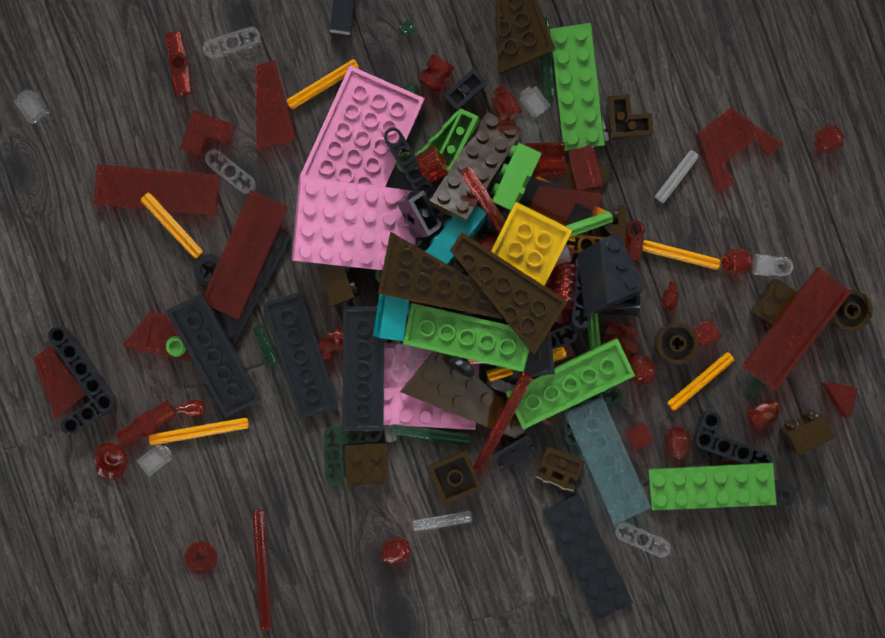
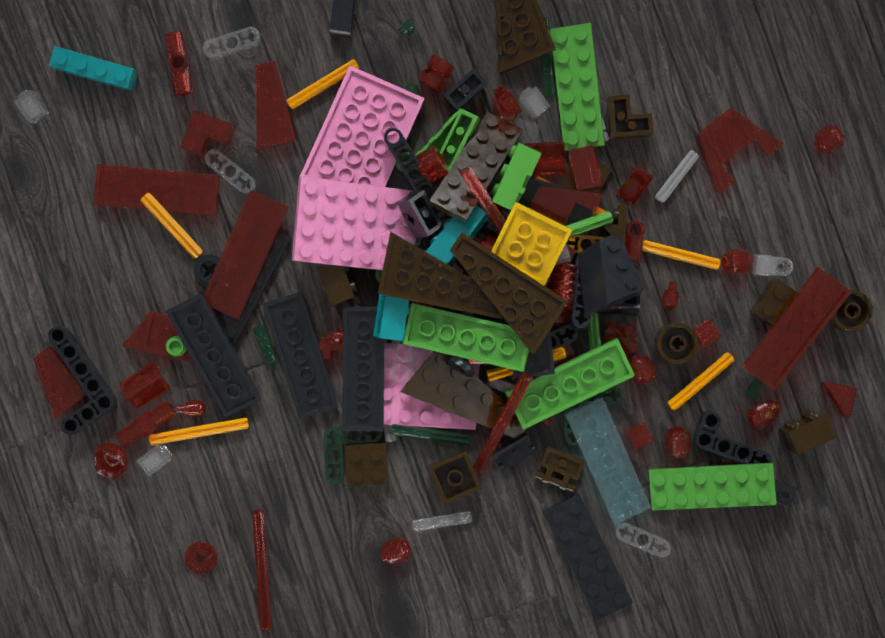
(93, 68): none -> teal brick
(144, 385): none -> clear red panel
(635, 184): none -> clear red slope

